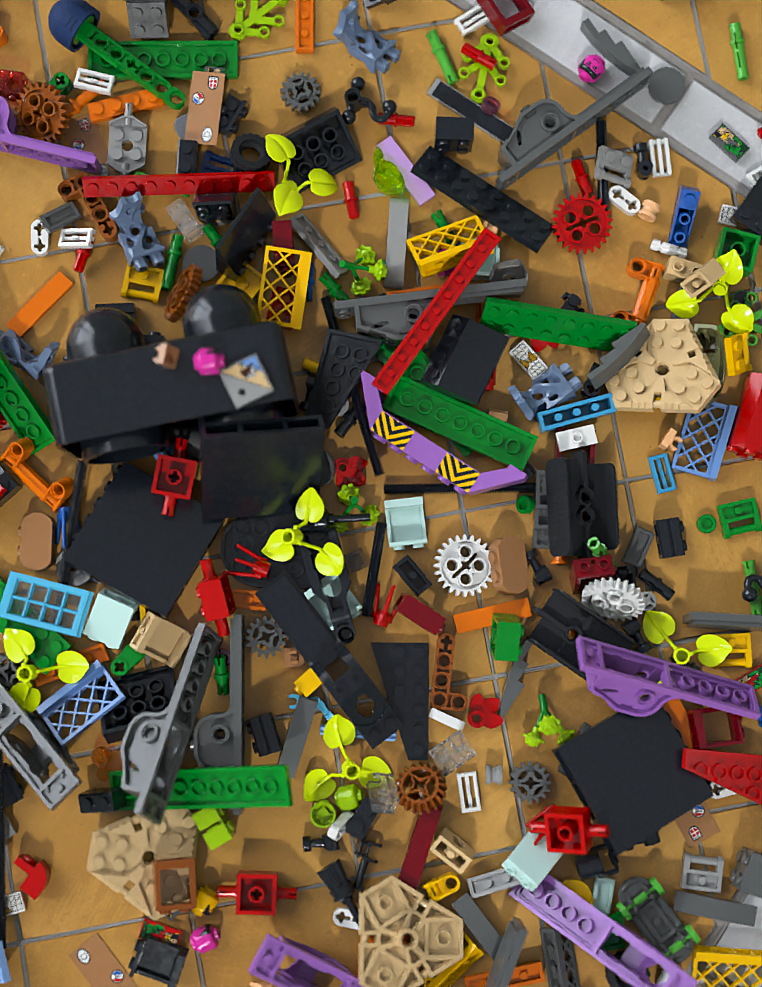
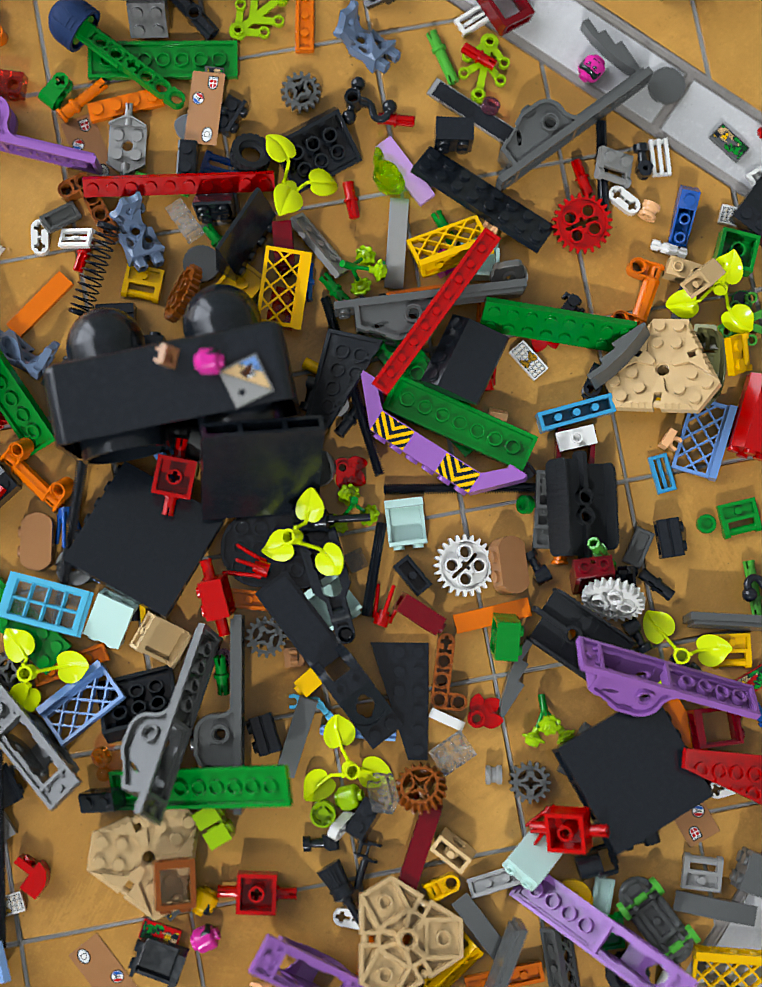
(37, 114): dark orange gear -> none
(103, 225): none -> black piece
(106, 91): white tile -> none
(129, 657): green piece -> none
(174, 254): green pin -> none
(460, 788): white tile -> none
(554, 392): sand blue hips -> none
(650, 601): light grey wheel -> none
(737, 43): bright green pin -> none

